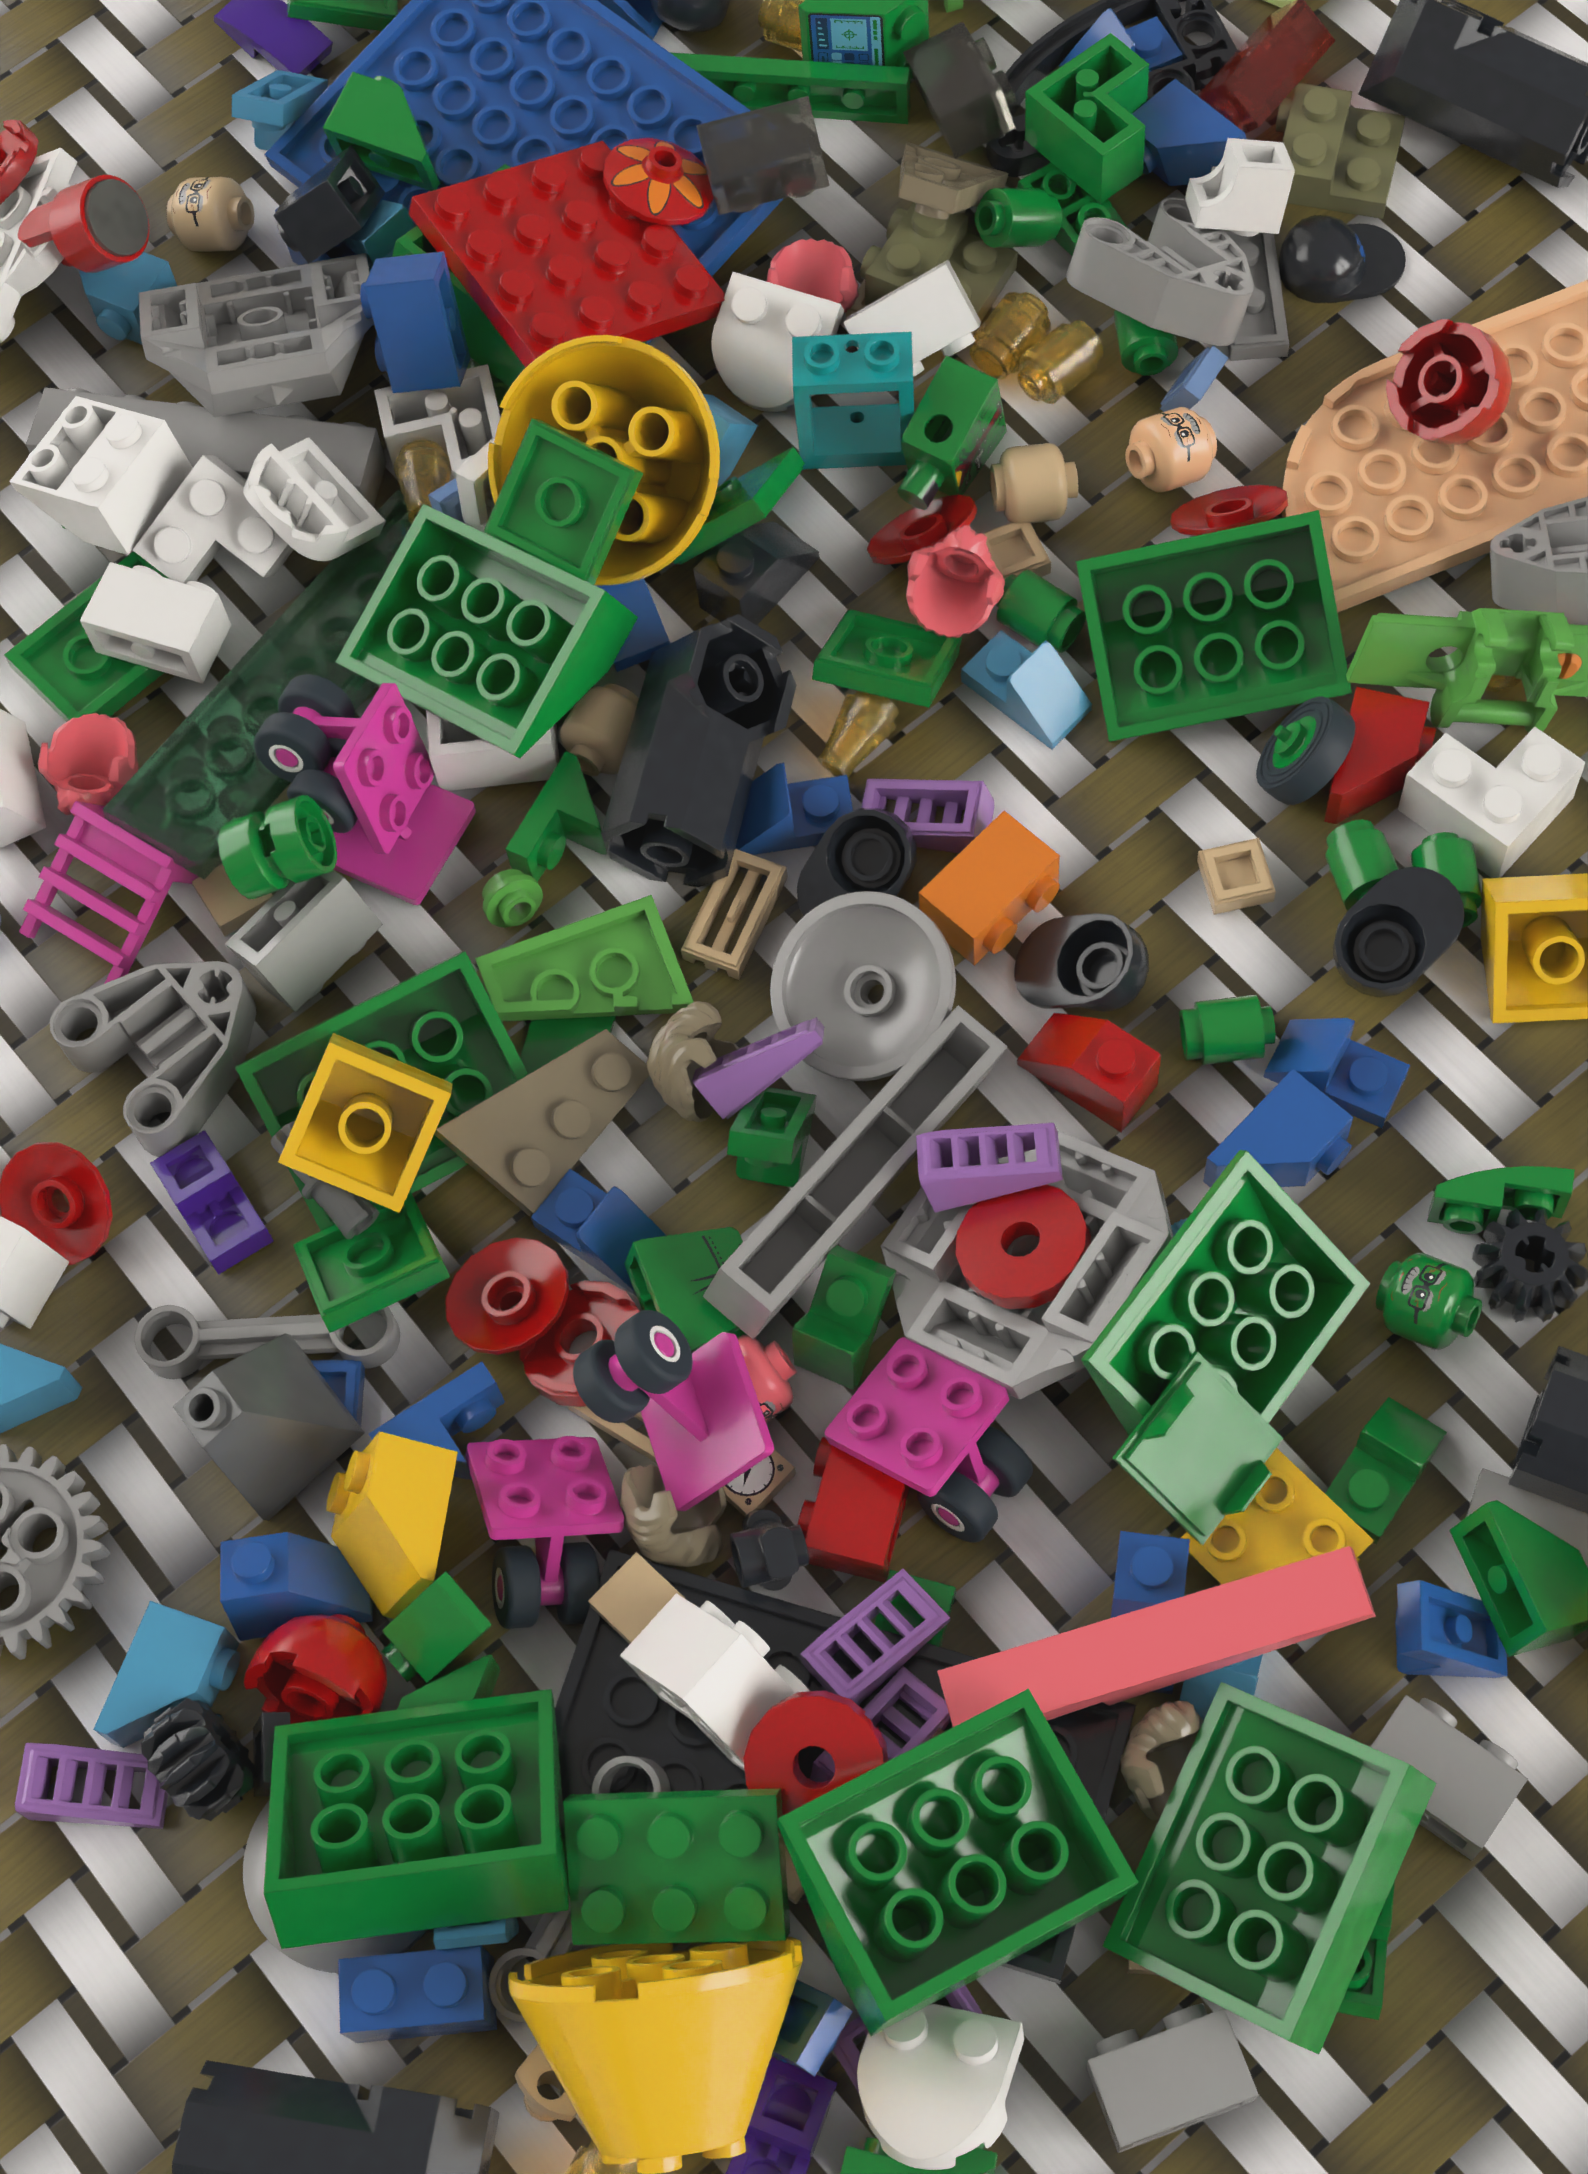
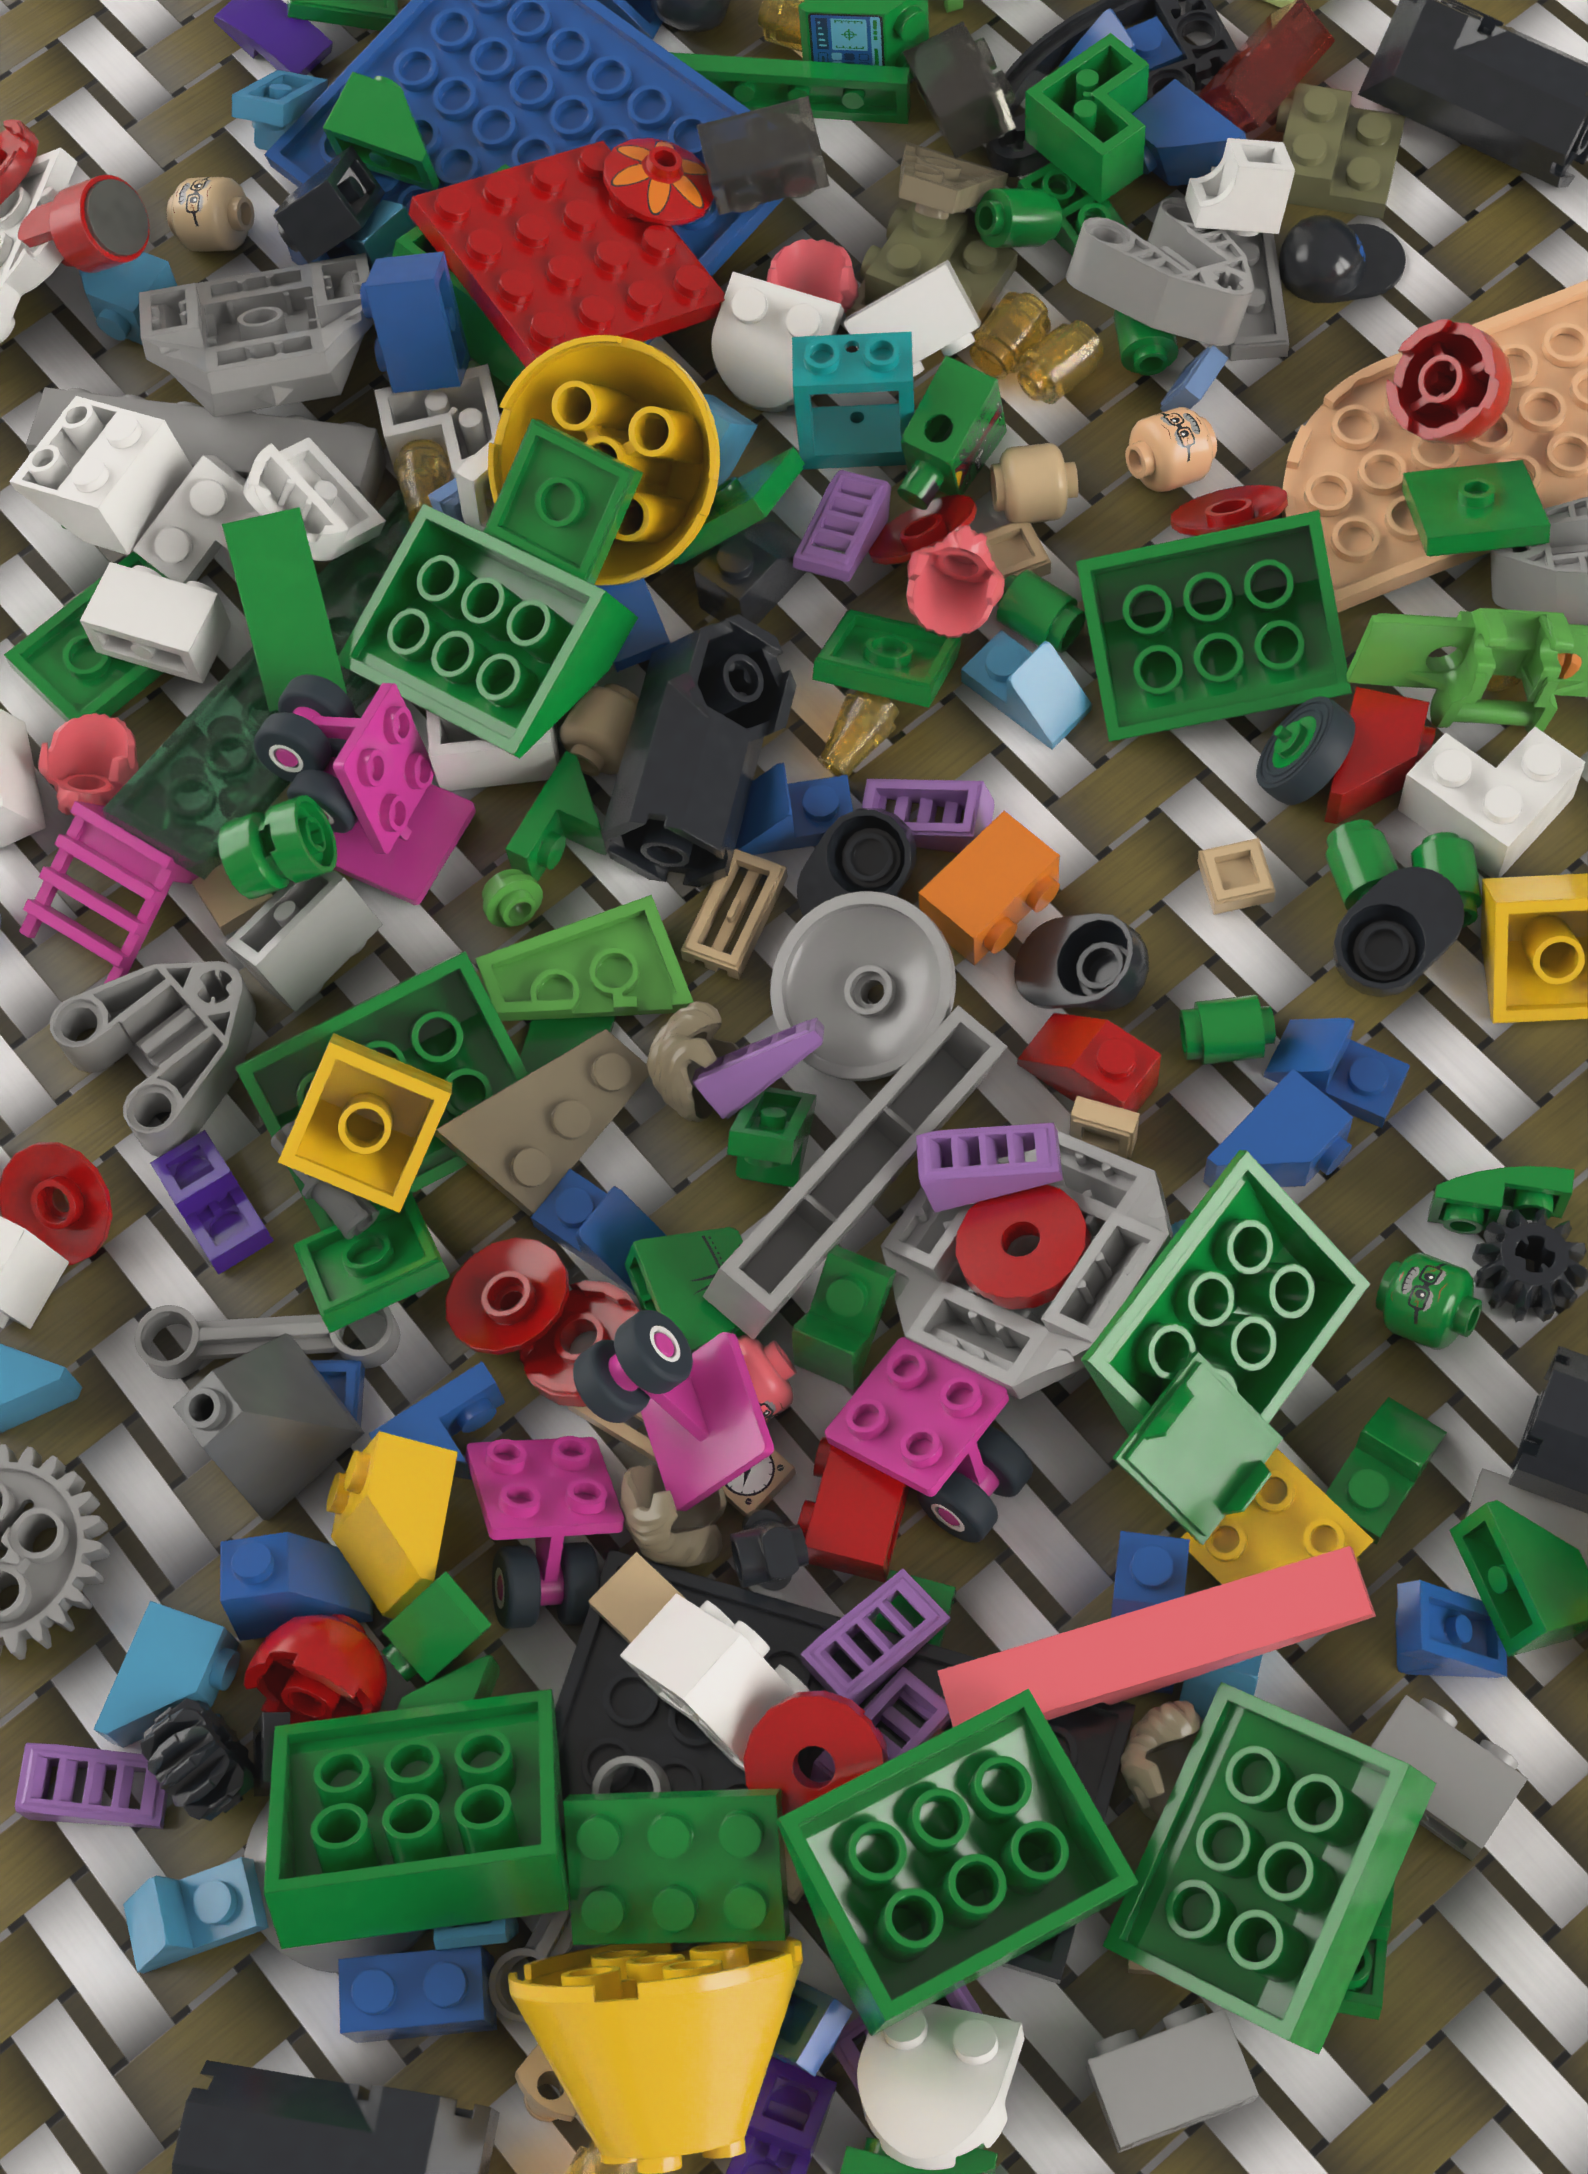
(193, 1914): none -> dark azure slope
(282, 601): none -> green piece
(847, 521): none -> medium lavender slope
(1104, 1126): none -> tan tile
(1475, 508): none -> green plate

